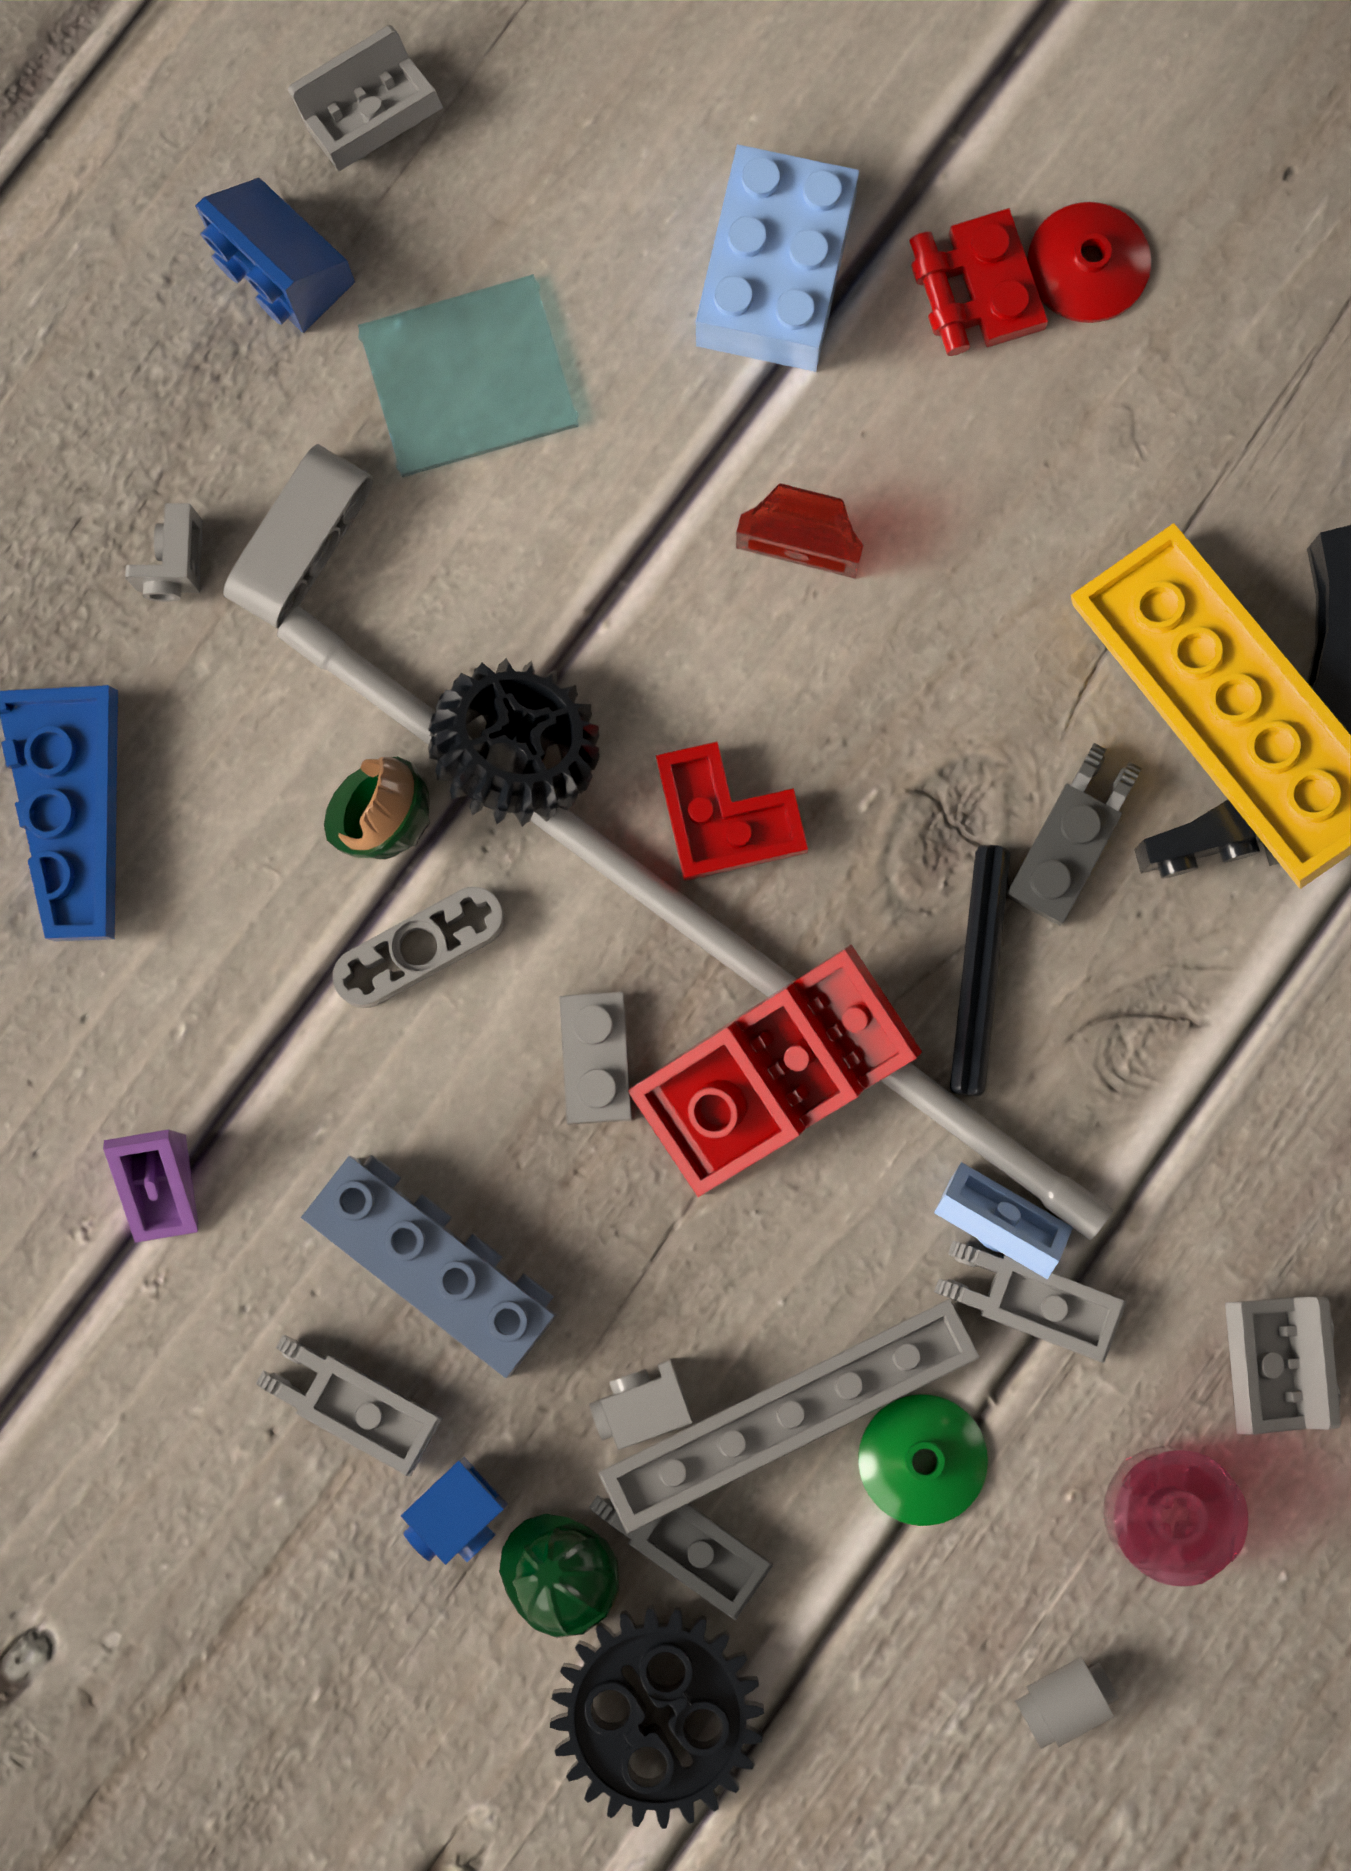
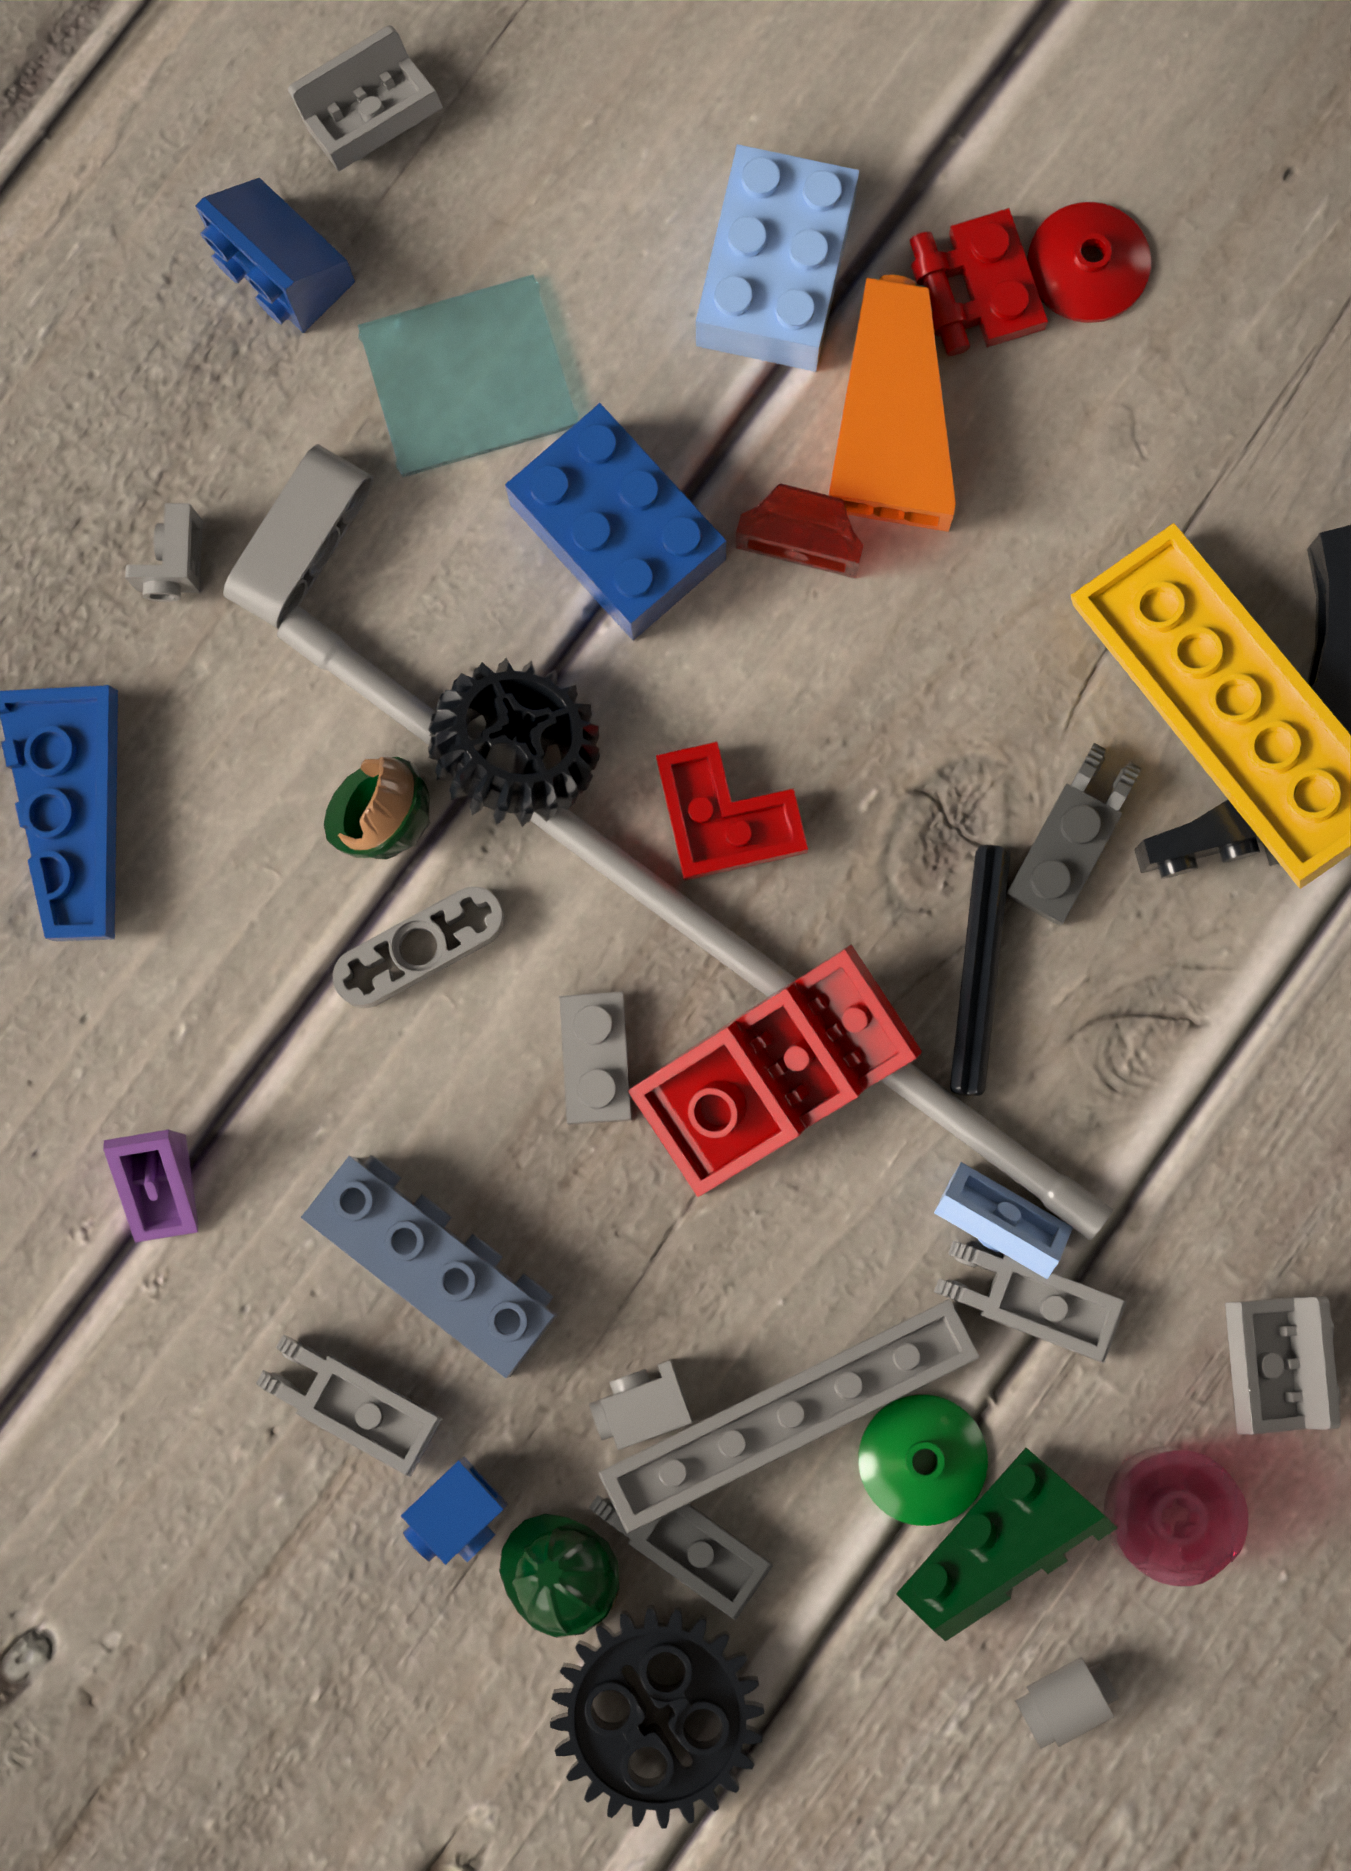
(616, 521): none -> blue brick
(893, 425): none -> orange slope
(1005, 1538): none -> dark green wing

